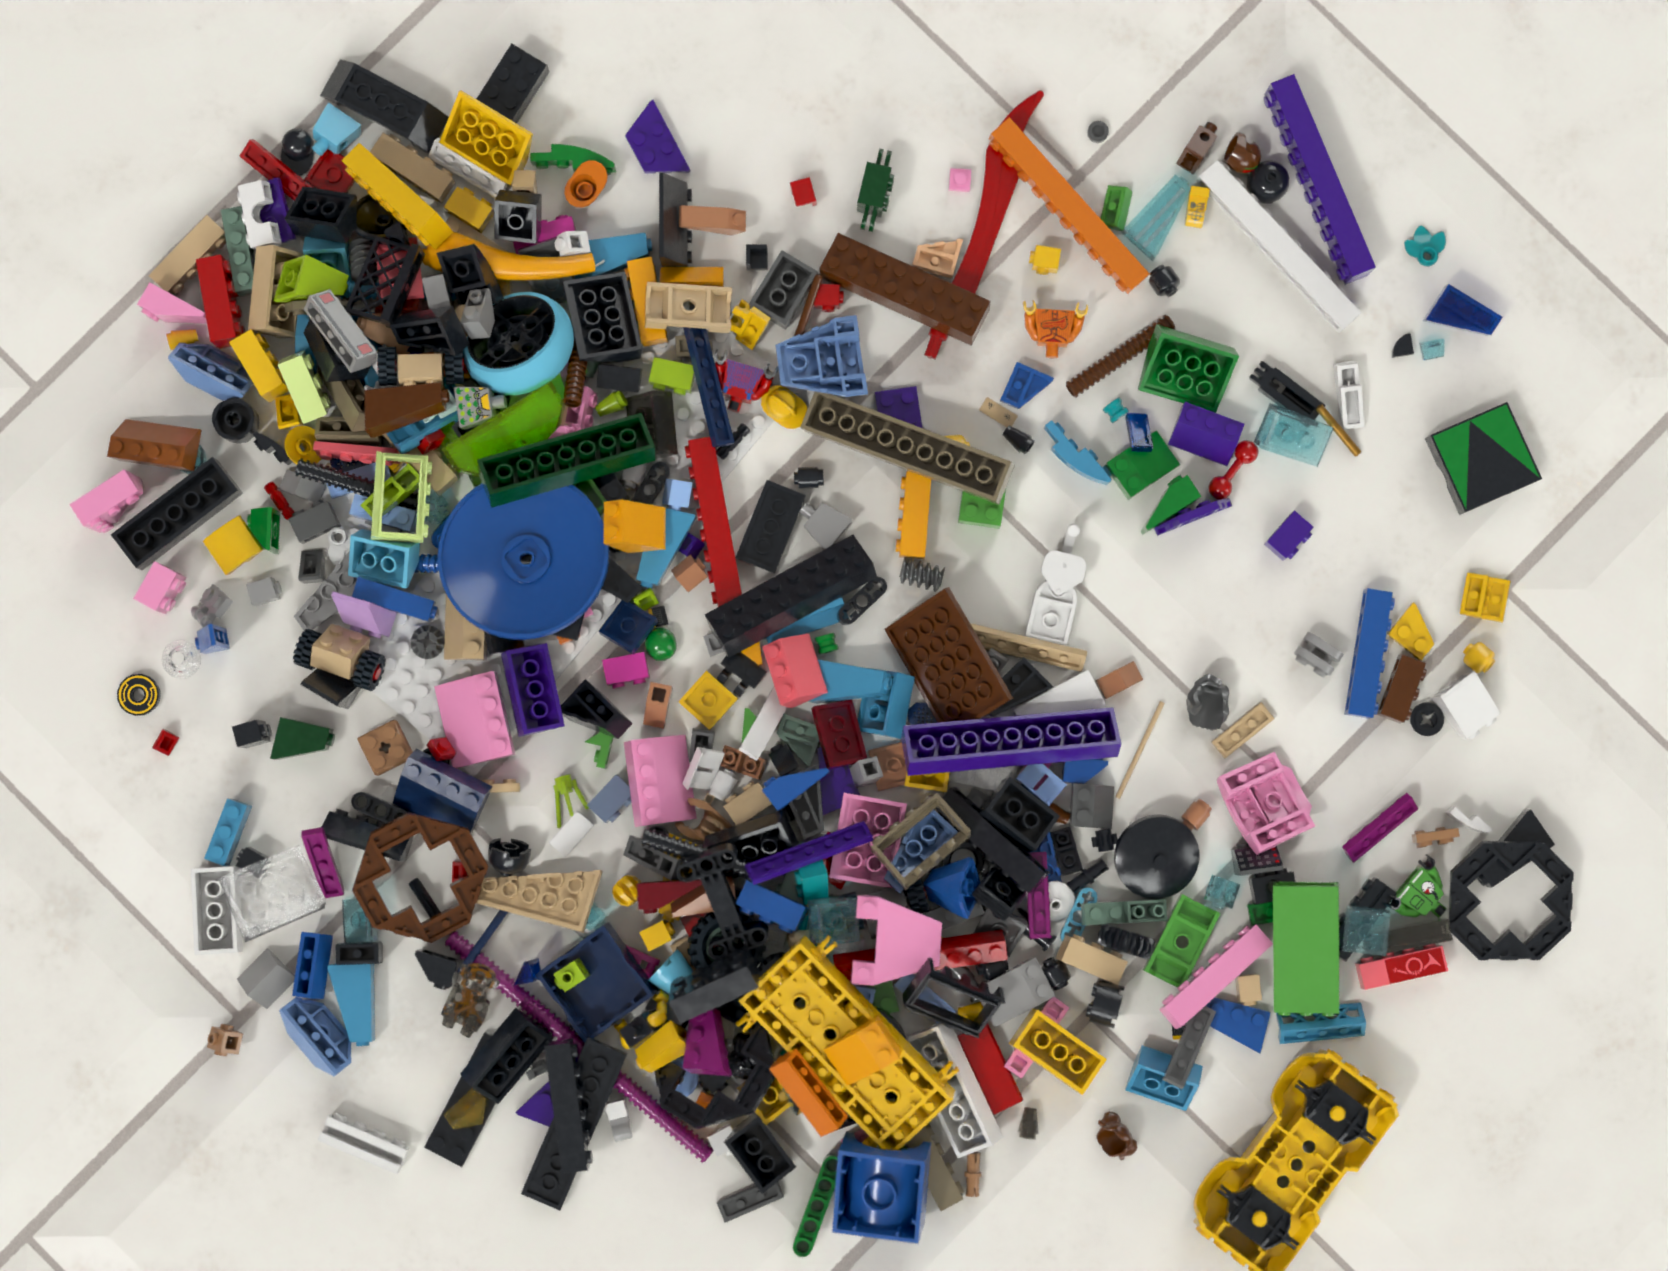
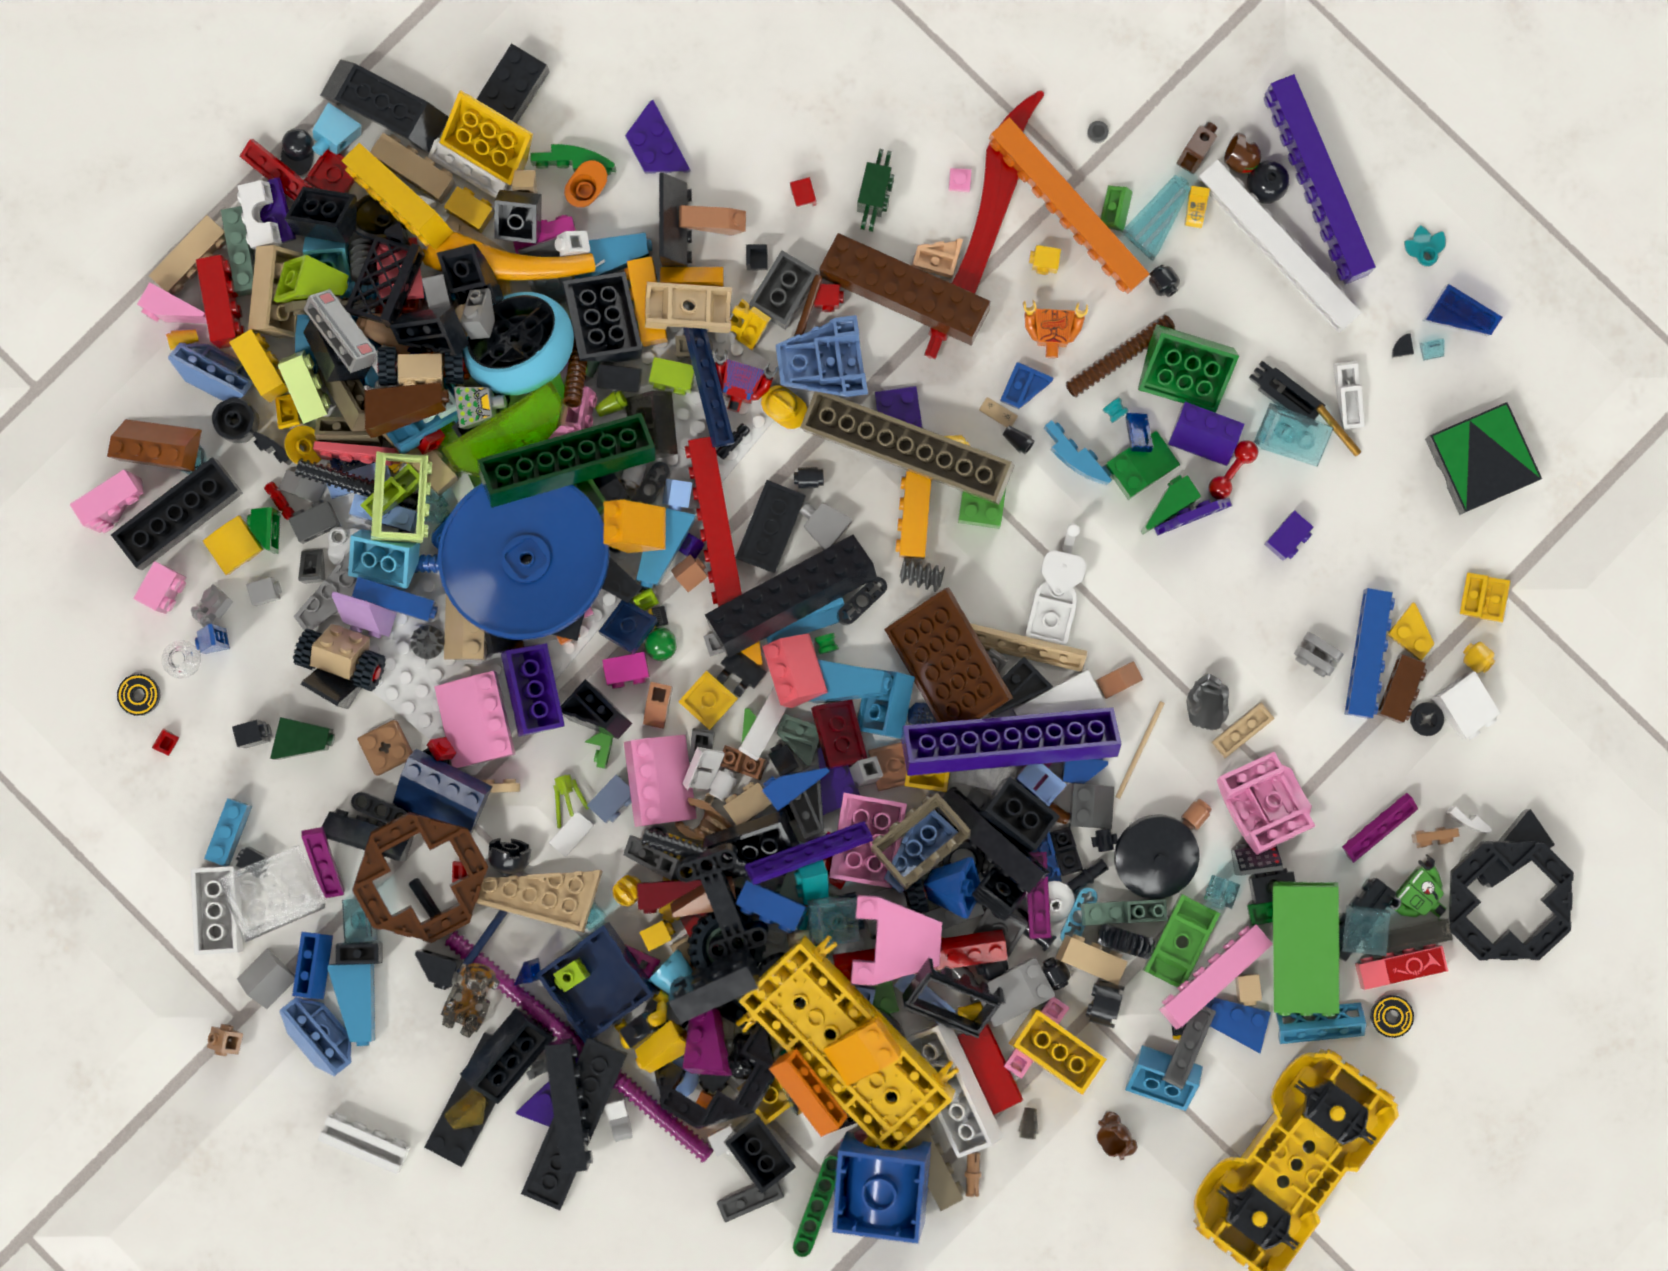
(1379, 1016): none -> black tile

